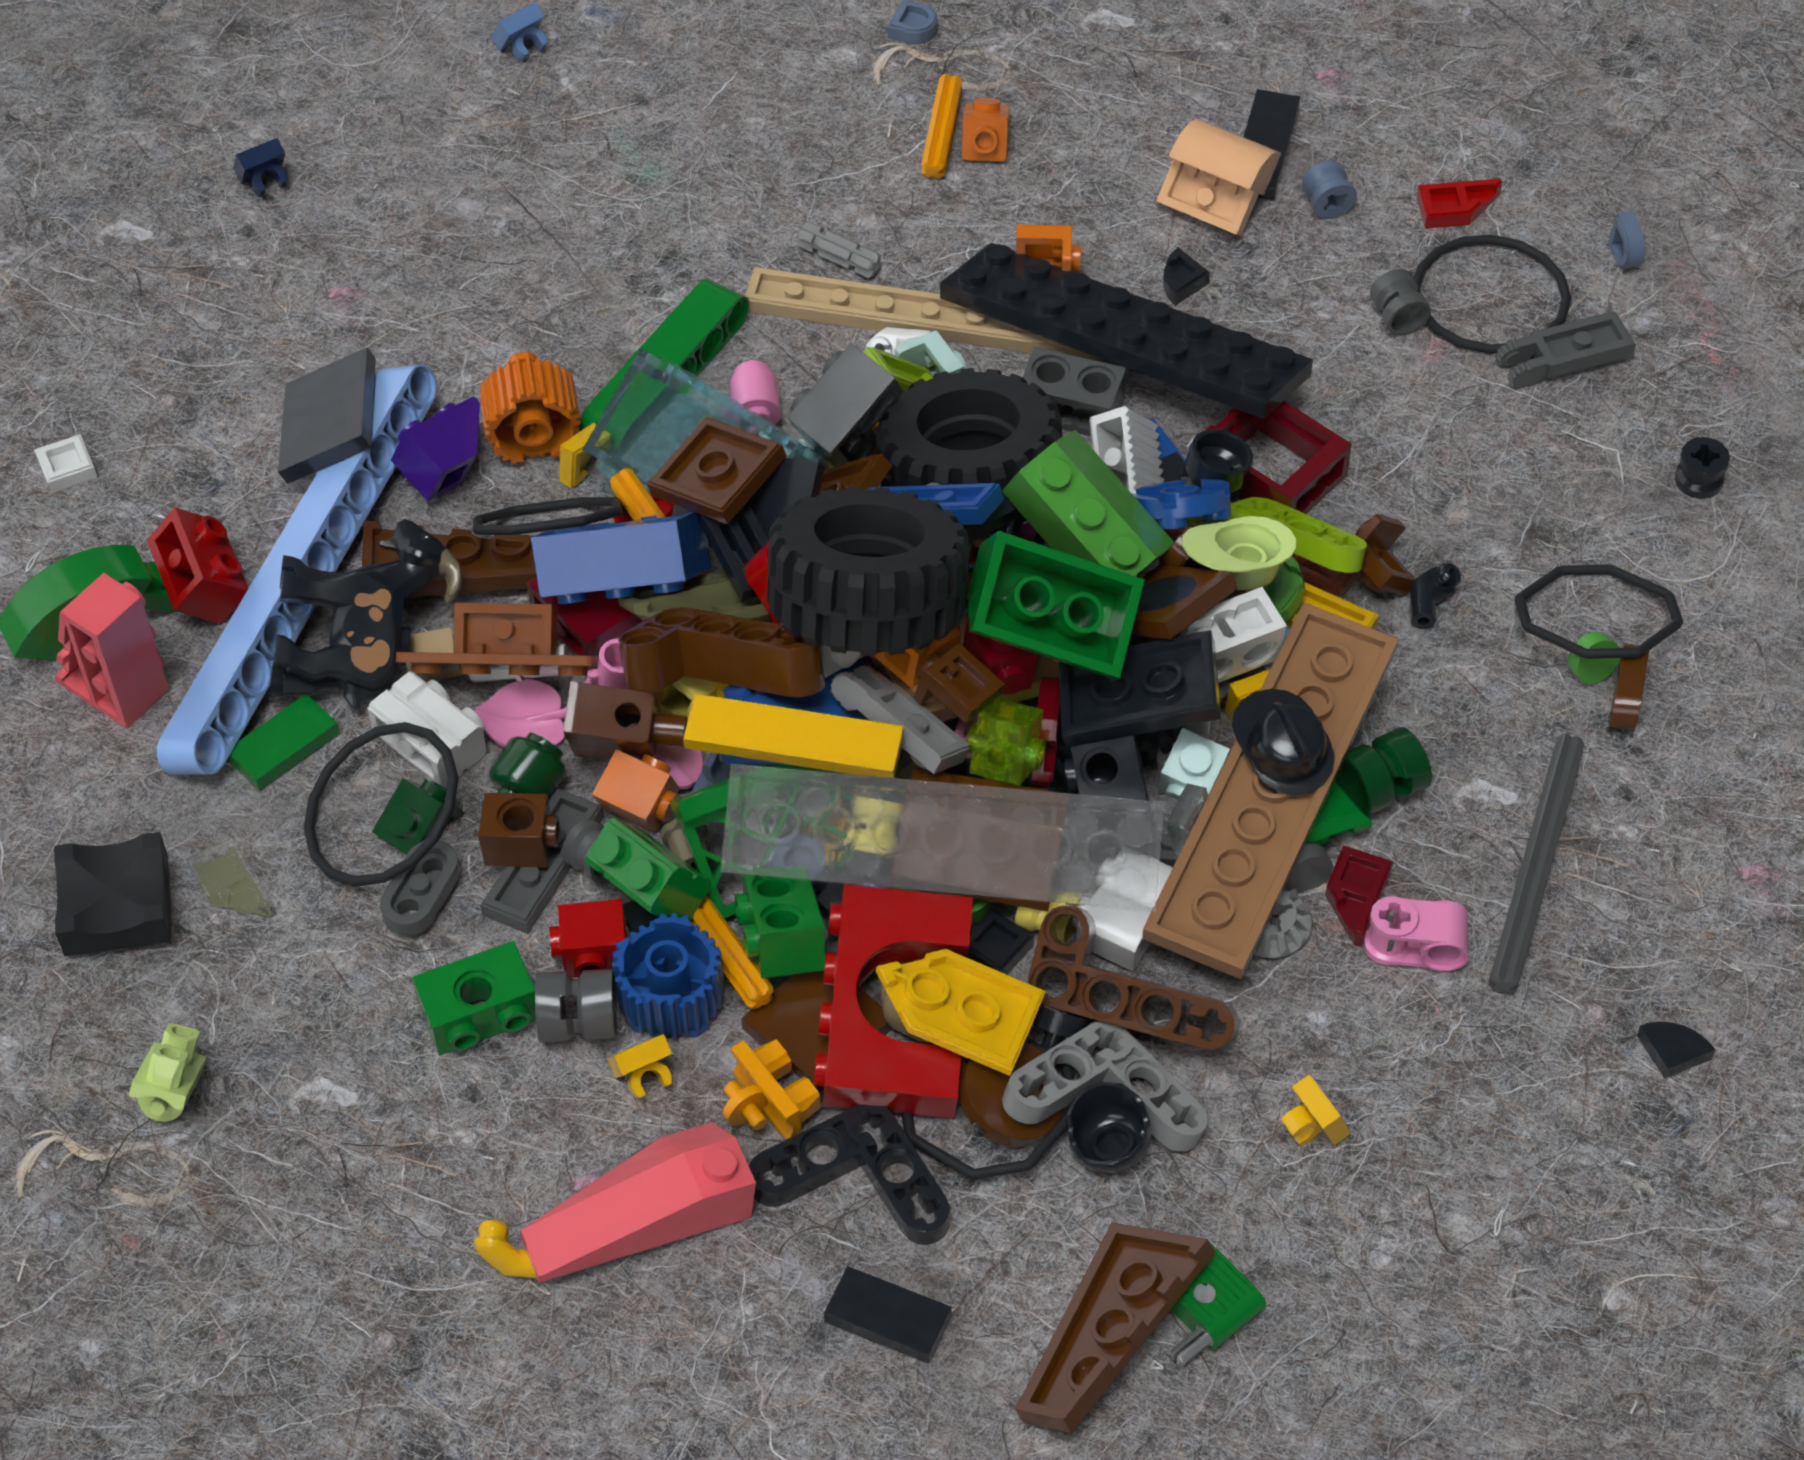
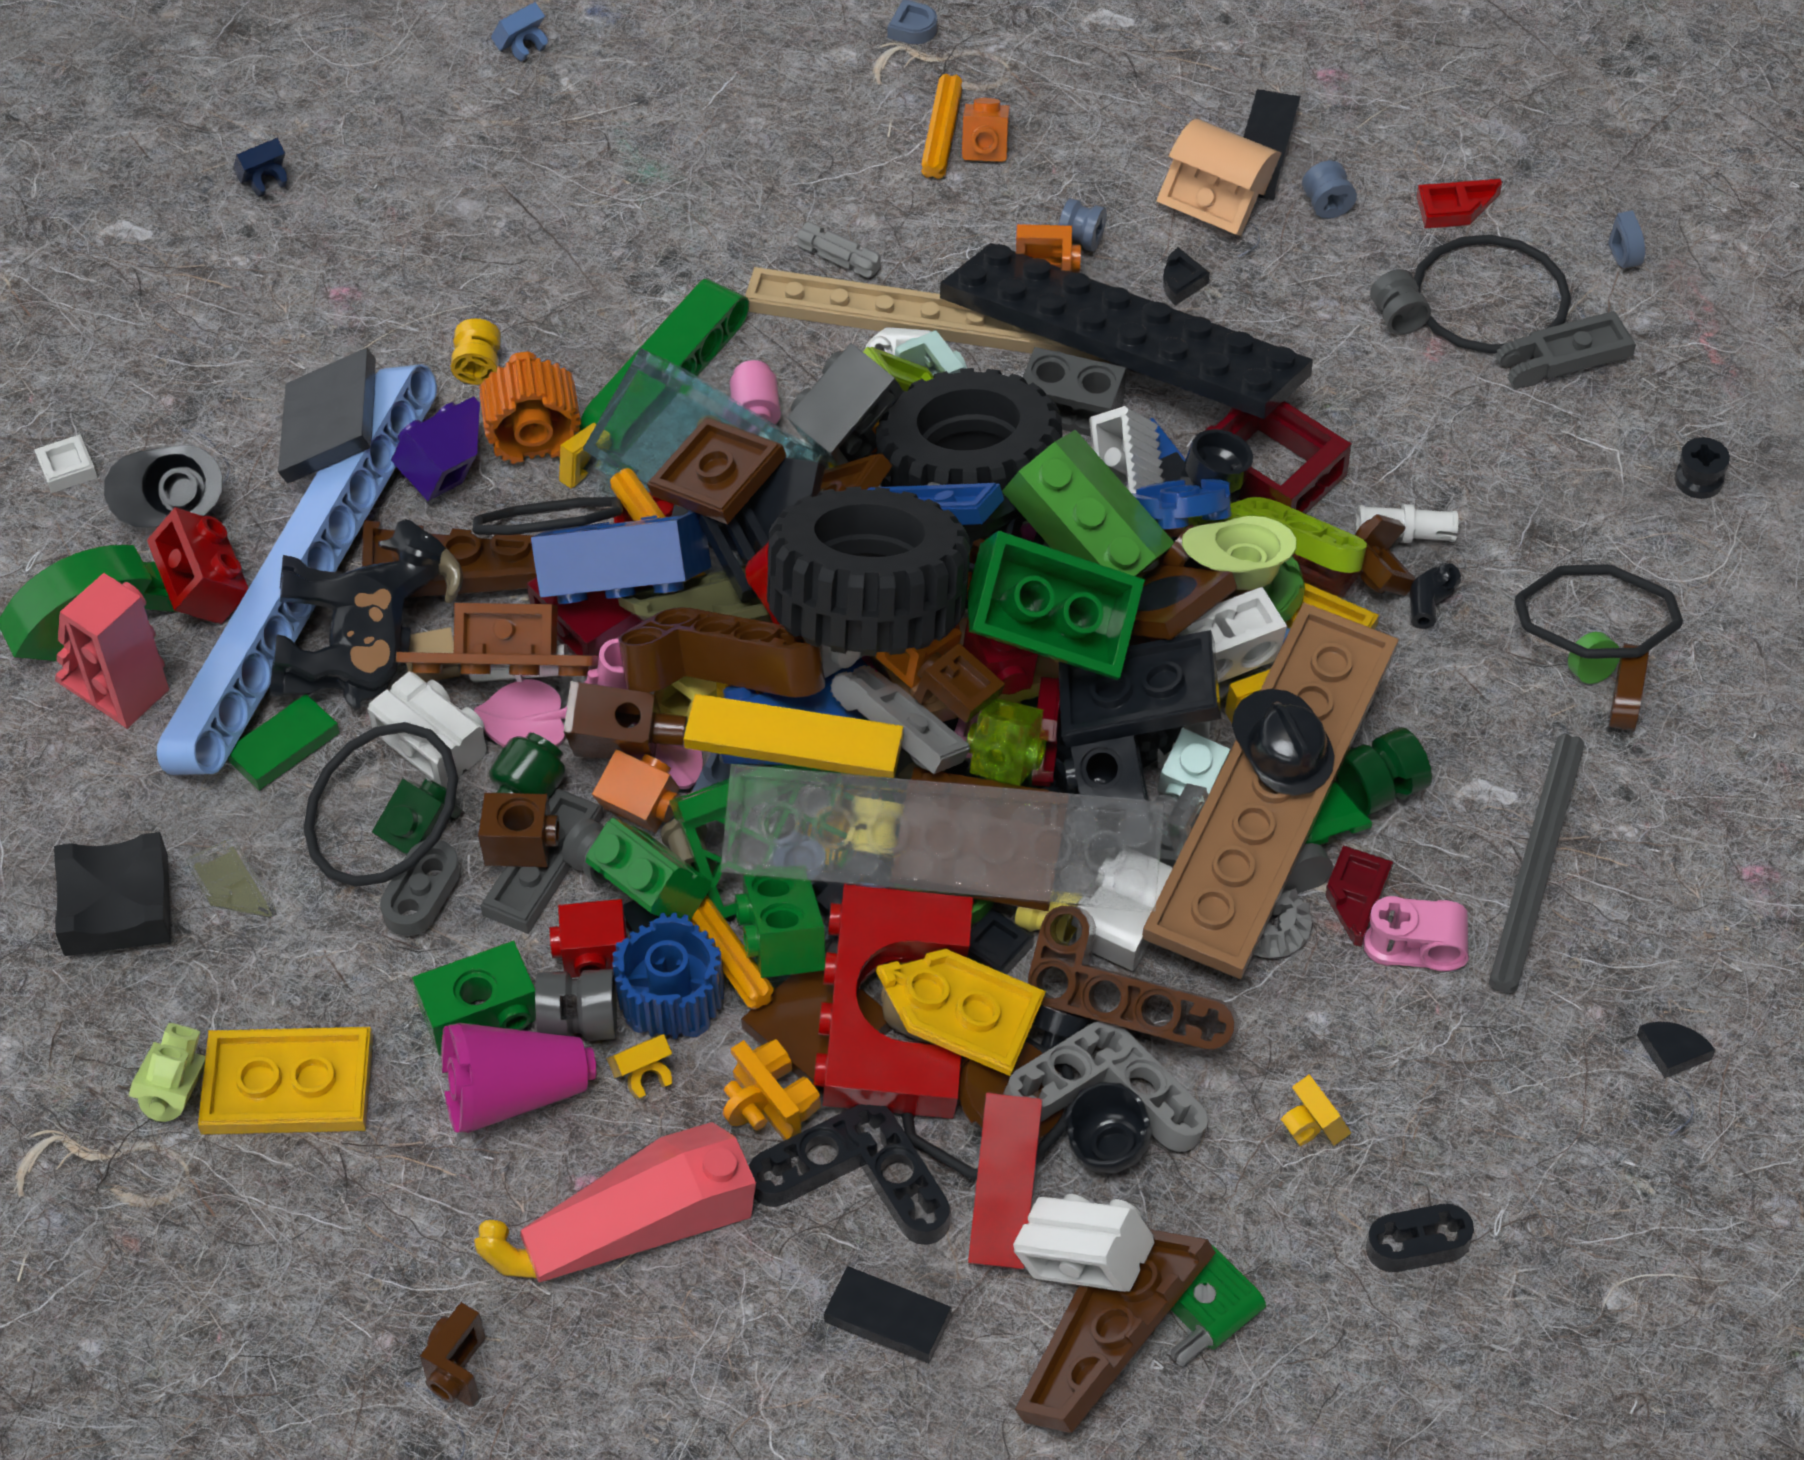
(152, 482): none -> black piece
(286, 1080): none -> yellow tile
(449, 1350): none -> reddish brown bracket
(475, 350): none -> yellow wheel
(509, 1072): none -> dark pink cone
(1004, 1178): none -> red tile
(1084, 1242): none -> white brick
(1086, 223): none -> sand blue wheel
(1418, 523): none -> white pin
(1420, 1239): none -> black beam

